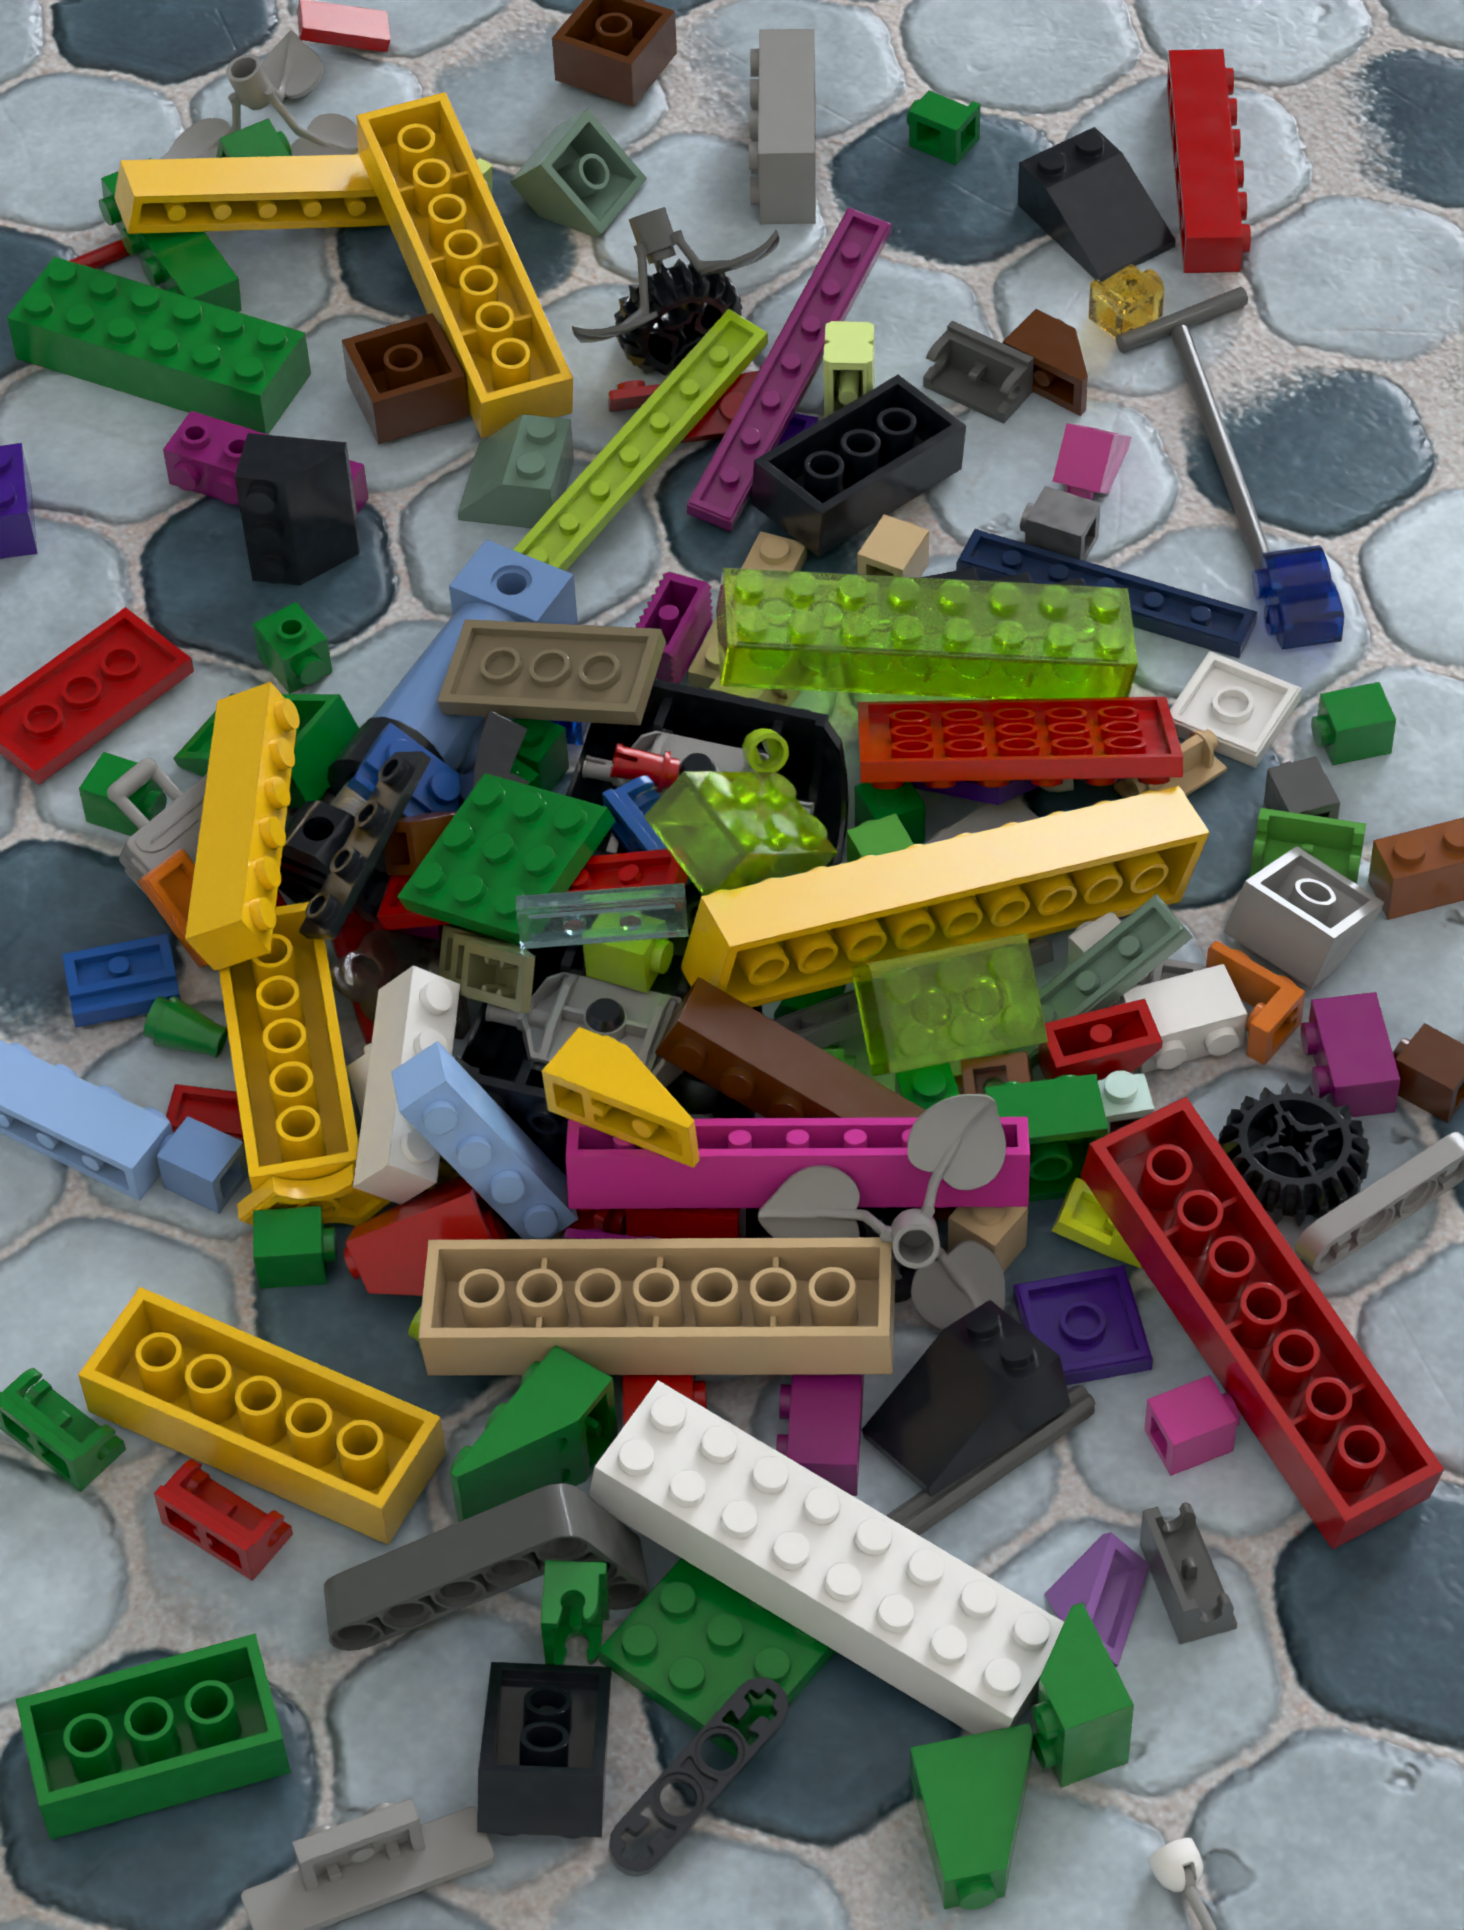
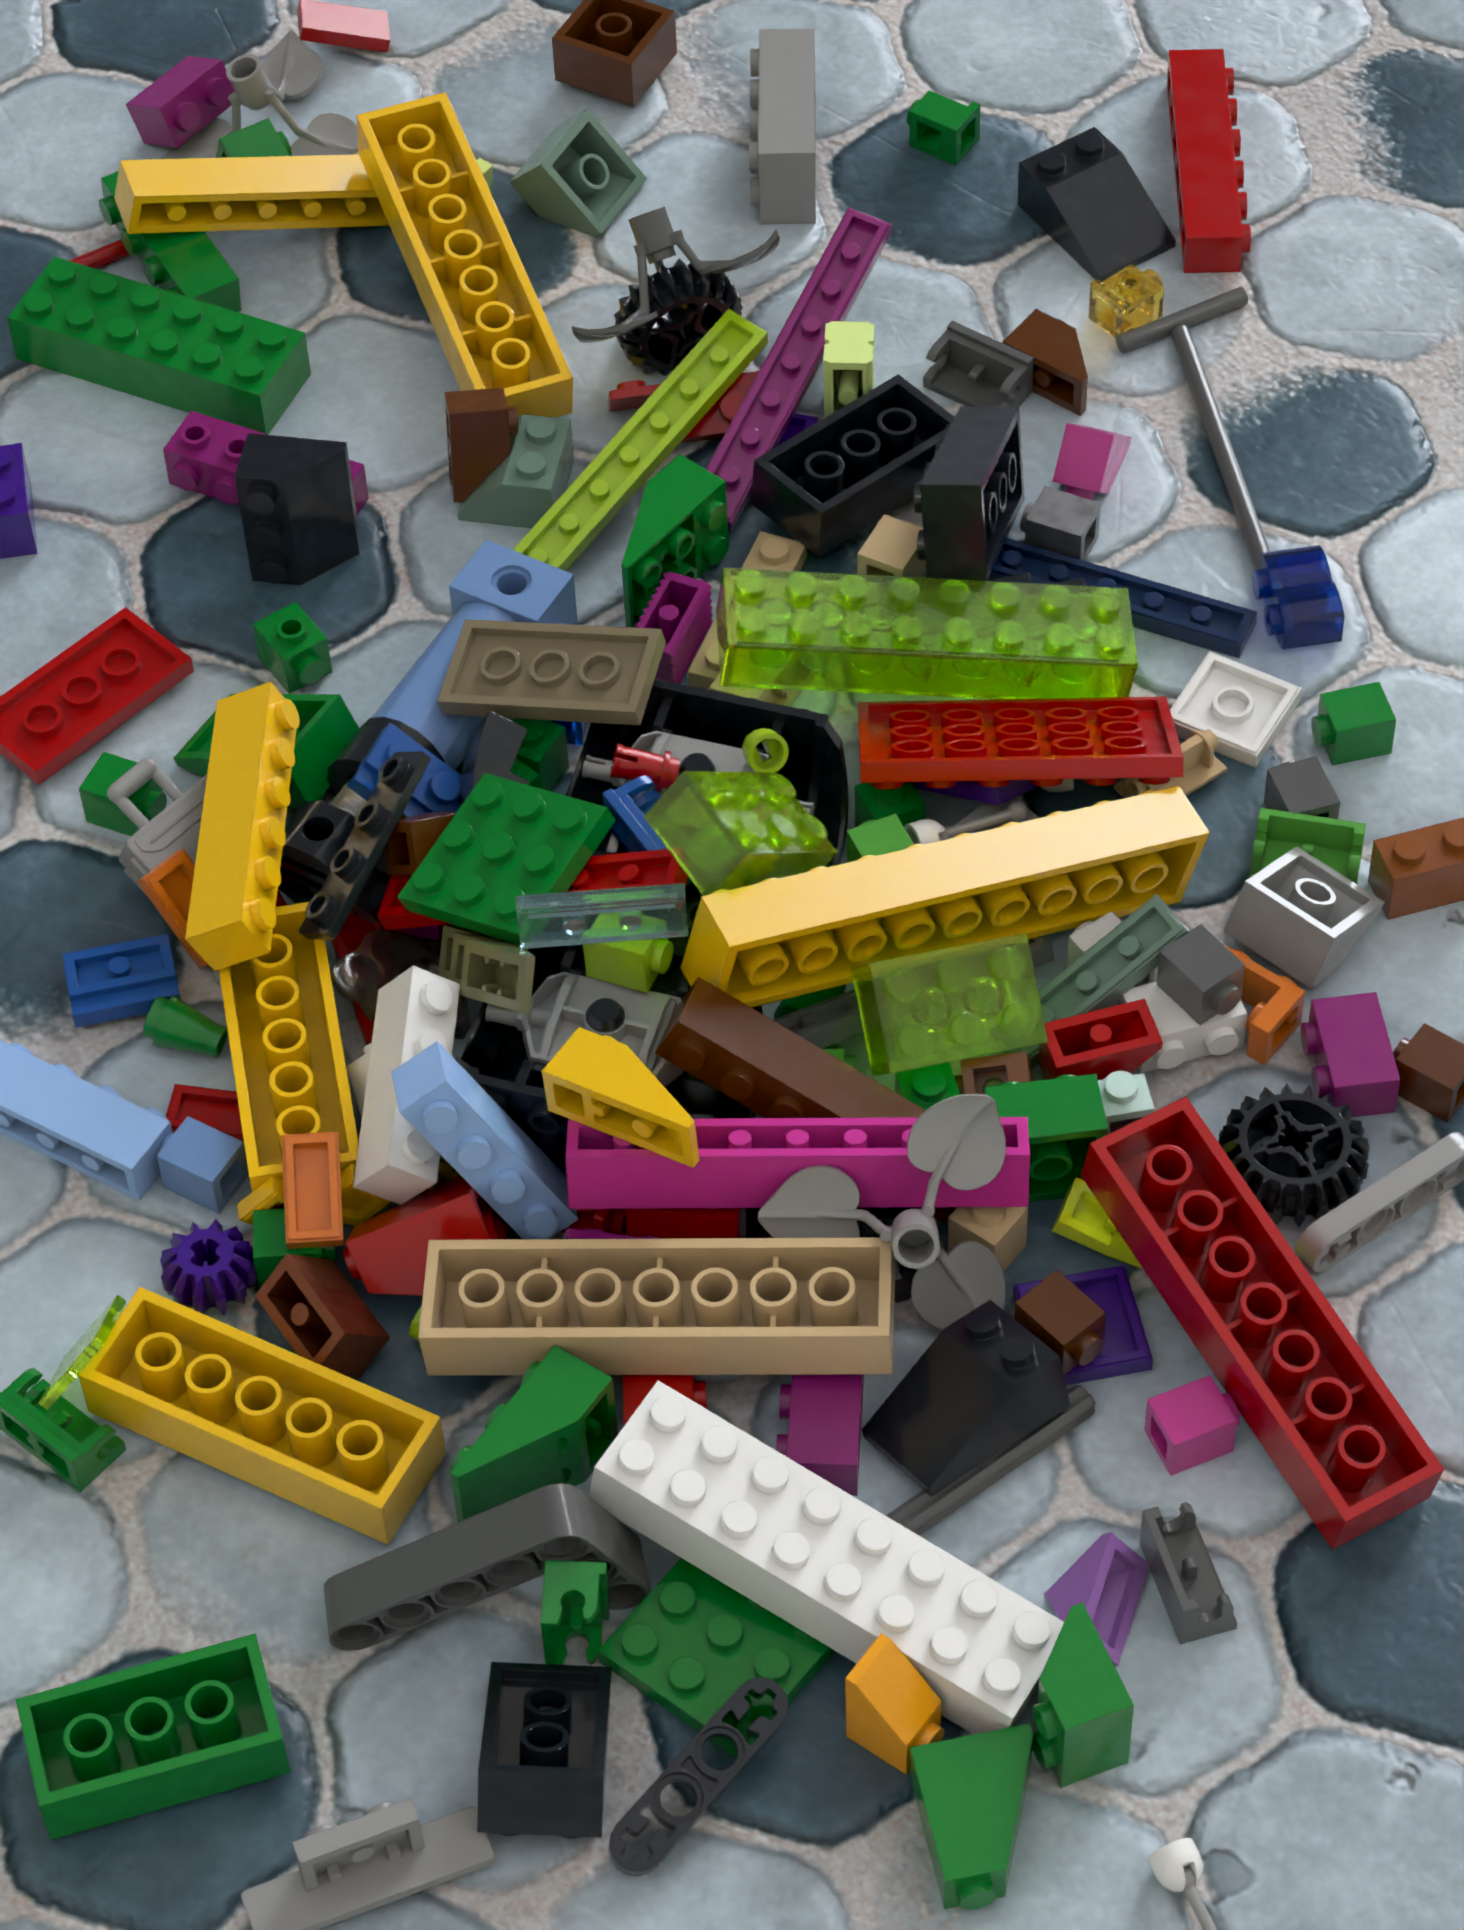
(82, 1352): none -> clear neon green piece
(181, 101): none -> magenta brick
(208, 1267): none -> dark purple gear
(220, 1520): red hinge -> none
(312, 1190): none -> orange tile
(322, 1314): none -> copper brick
(405, 378): reddish brown brick -> none
(477, 436): none -> reddish brown slope
(675, 531): none -> green slope
(890, 1705): none -> light orange slope
(931, 831): none -> hinge
(970, 493): none -> black brick
(1063, 1320): none -> reddish brown brick
(1201, 975): none -> dark grey brick

